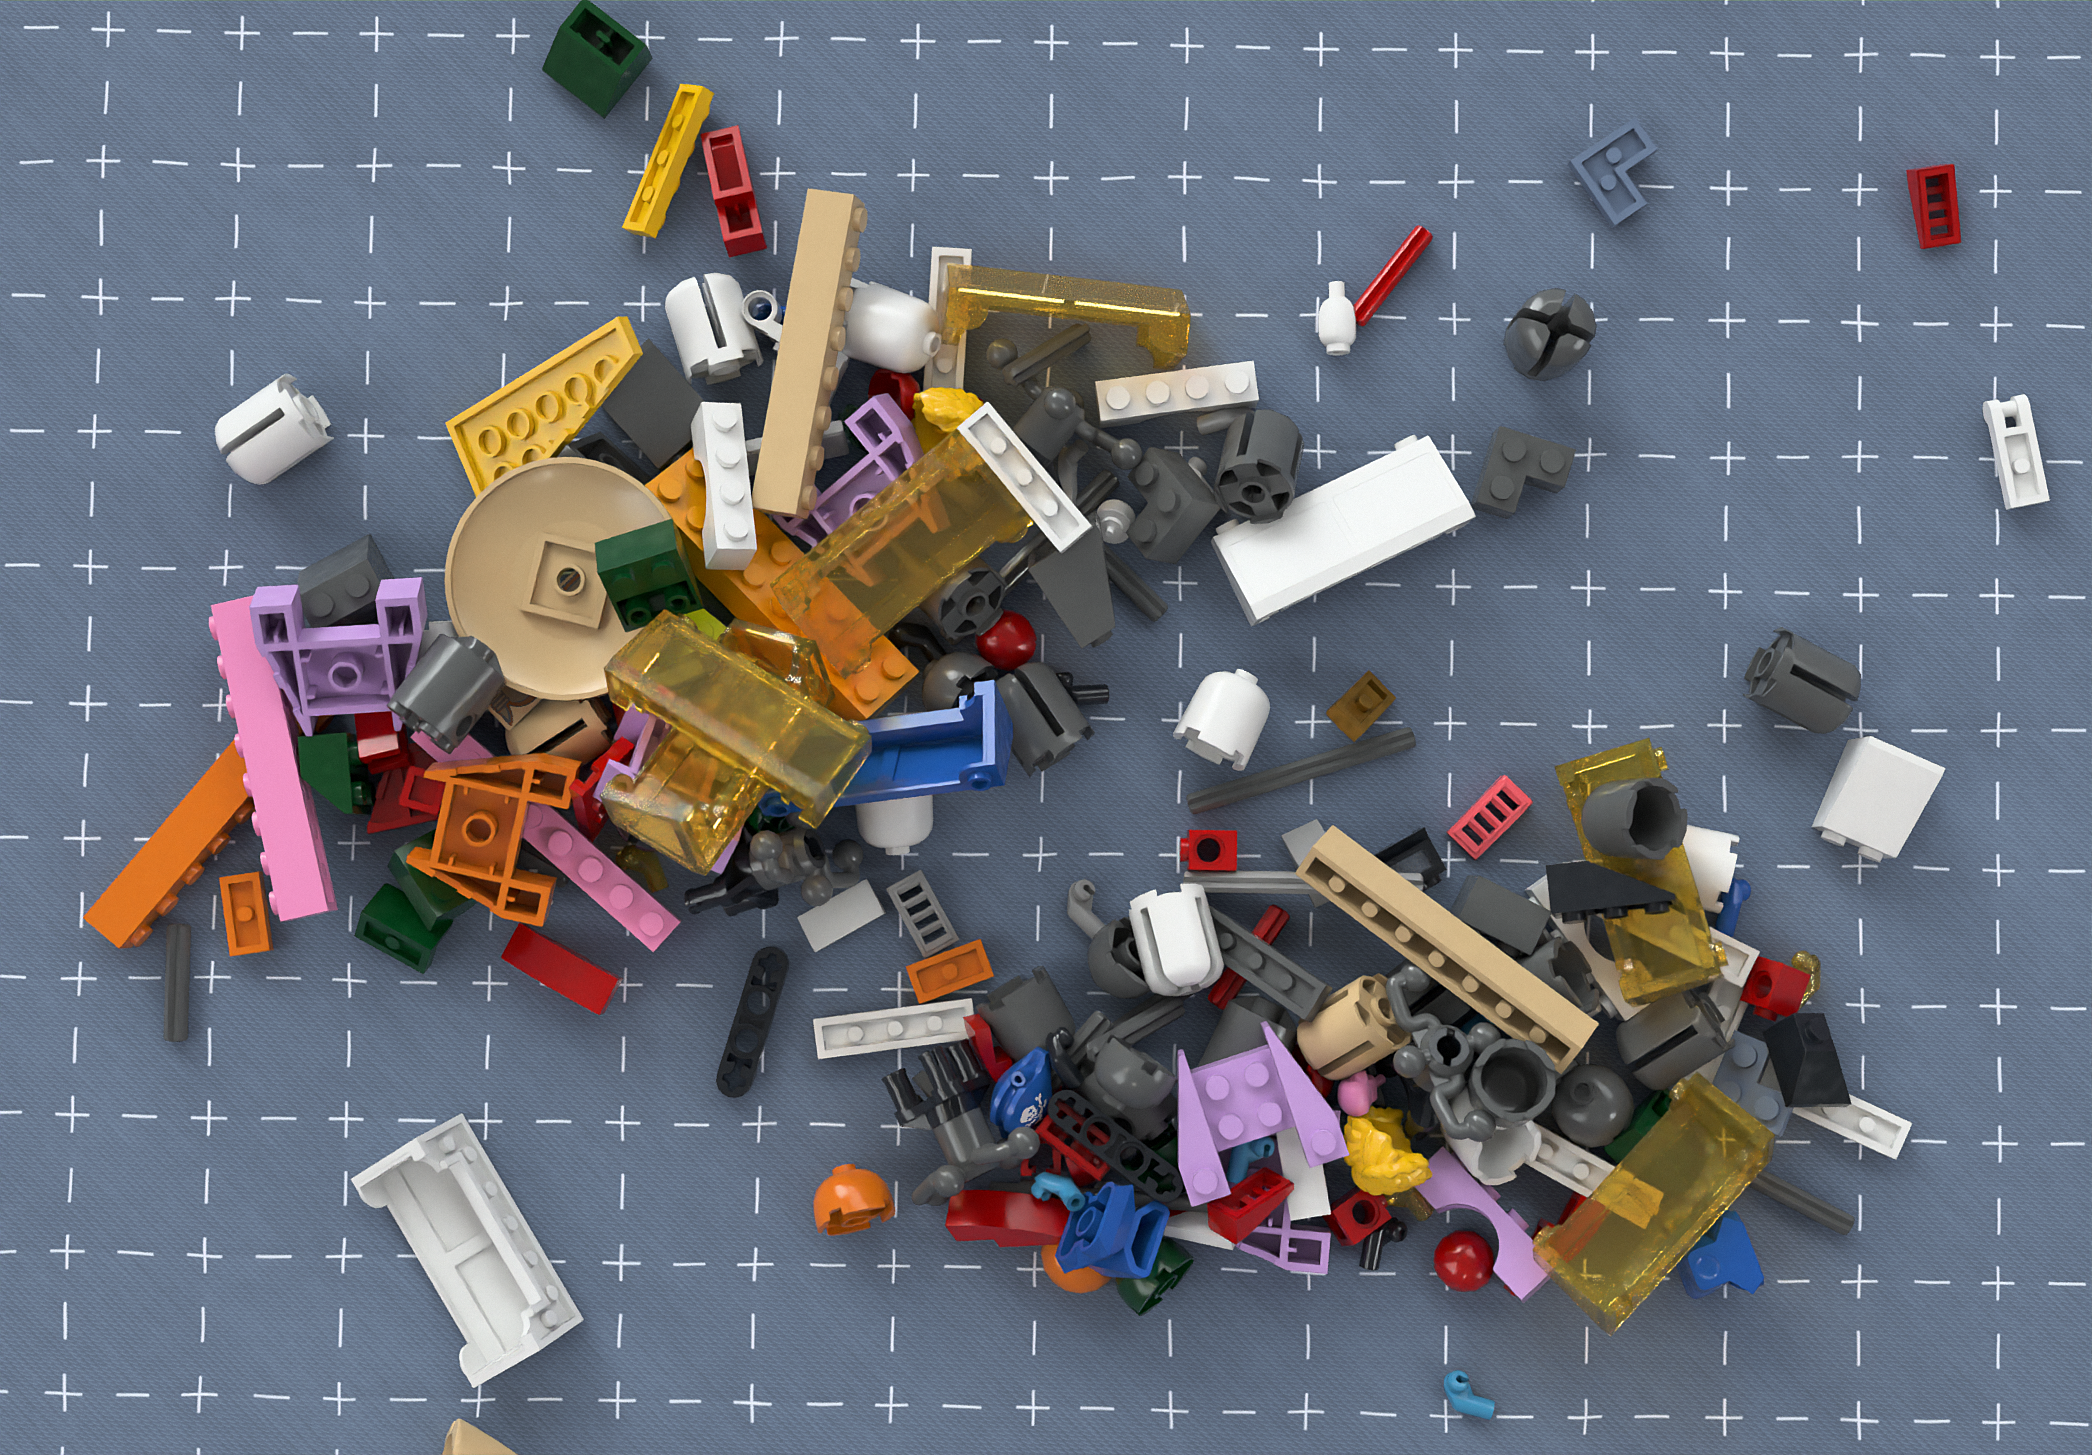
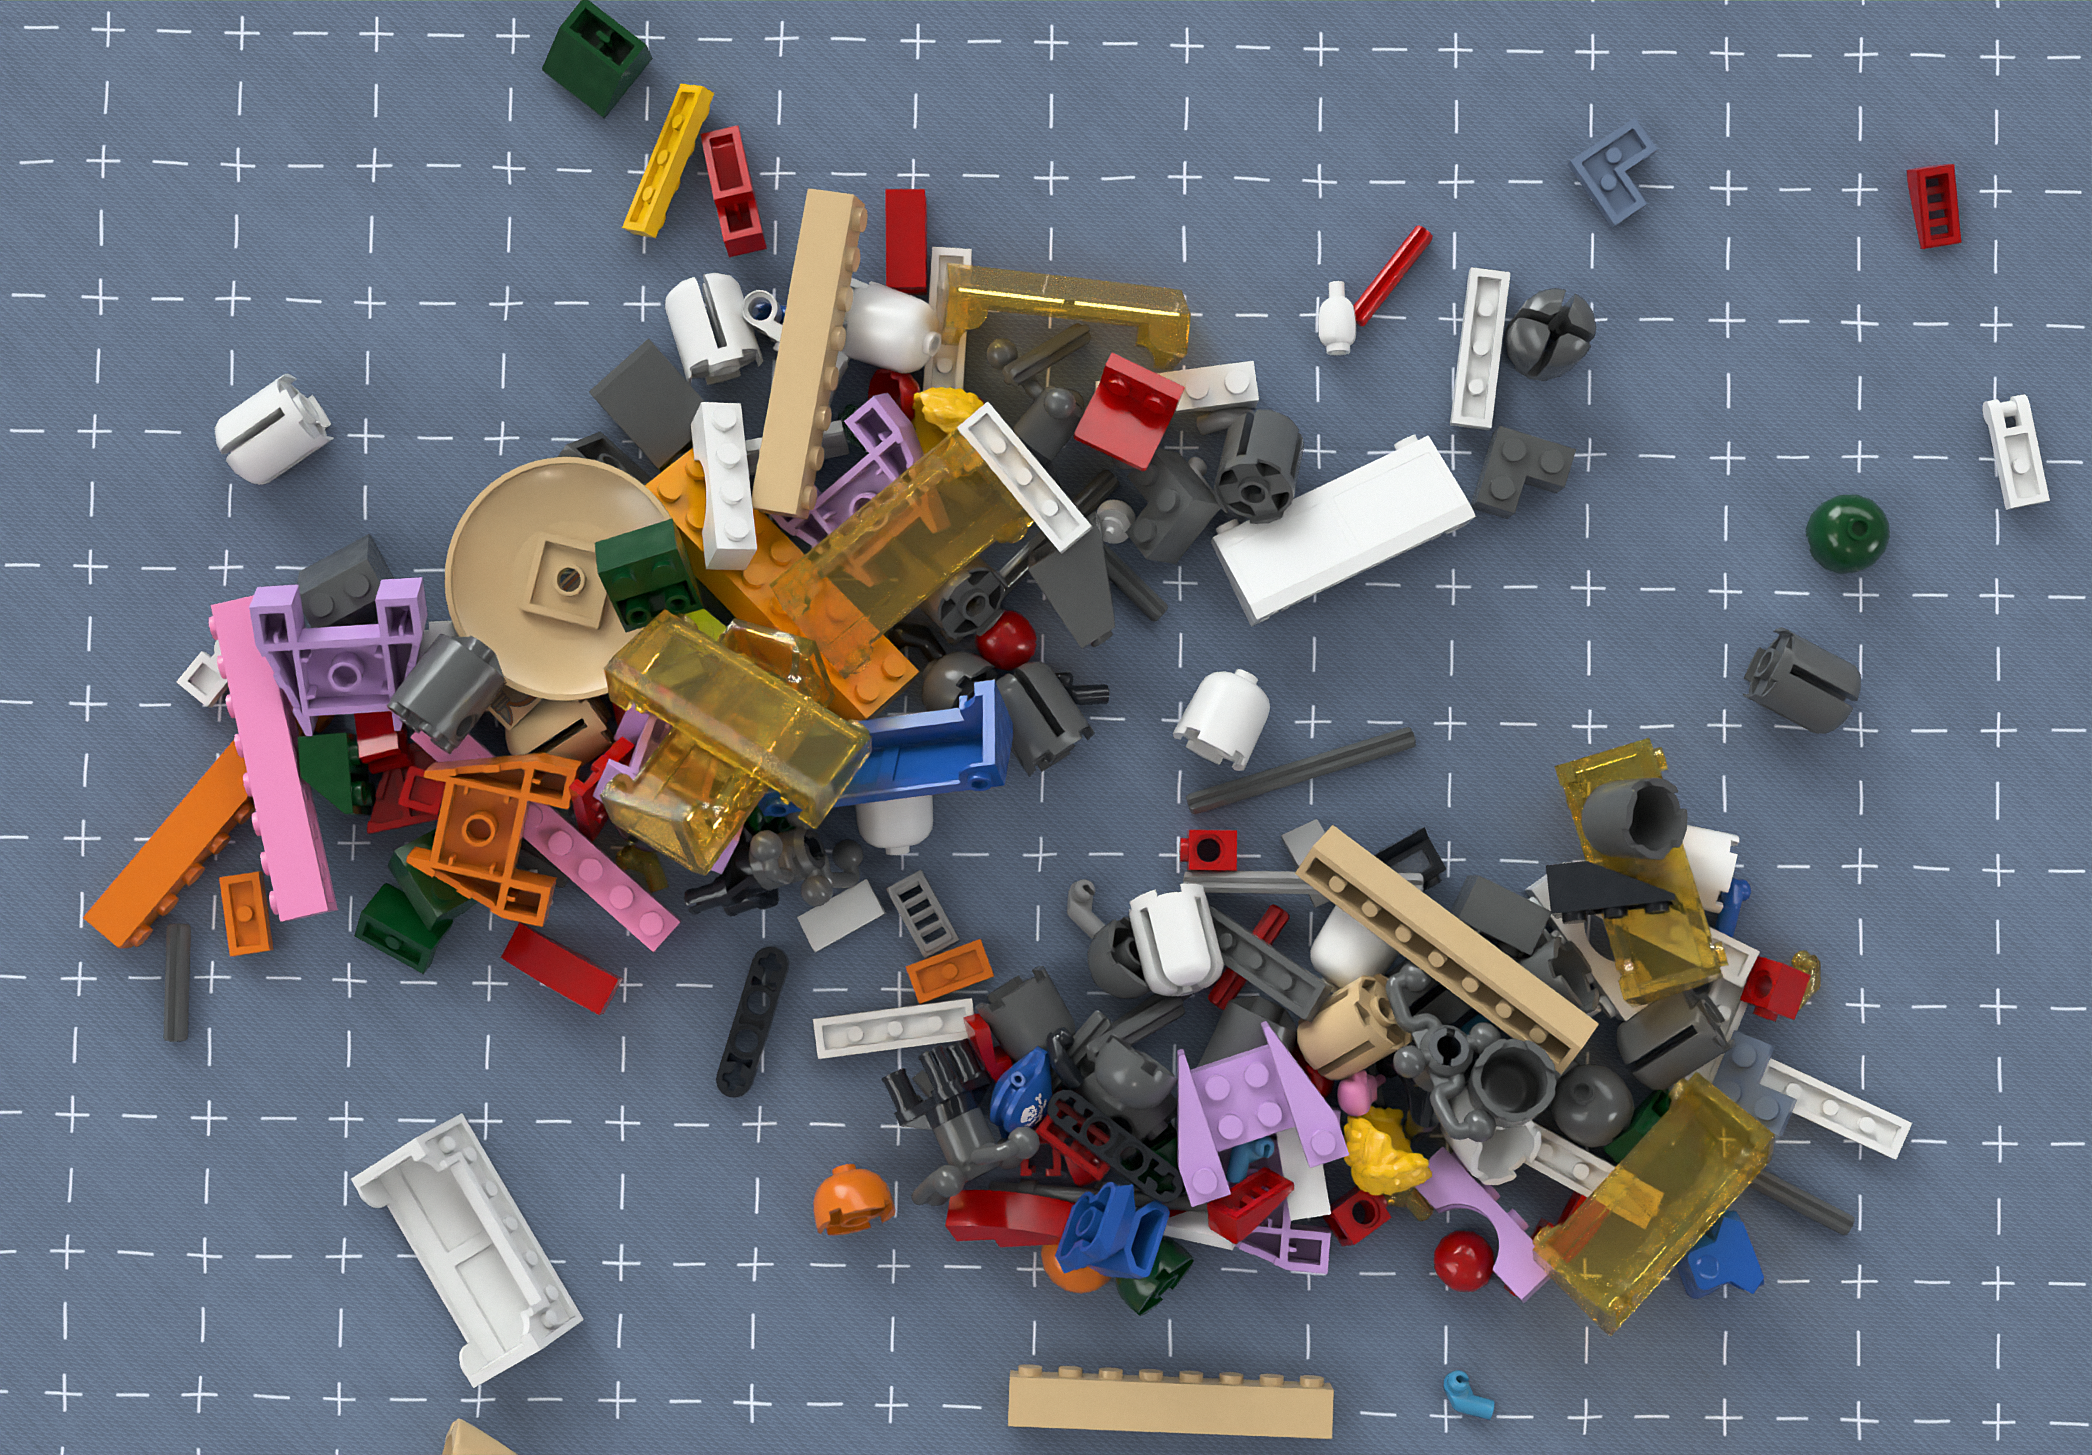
(204, 679): none -> white plate
(543, 407): yellow wing -> none
(906, 240): none -> red piece
(1064, 1187): dark azure arm -> none
(1068, 467): light grey bar -> none
(1129, 412): none -> bracket
(1170, 1403): none -> tan brick
(1348, 951): none -> white cylinder
(1360, 706): pearl gold slope -> none
(1373, 1243): black arm -> none
(1480, 348): none -> white plate
(1490, 795): coral slope -> none
(1806, 1062): black slope -> none
(1847, 533): none -> dark green cylinder
(1876, 797): white slope -> none

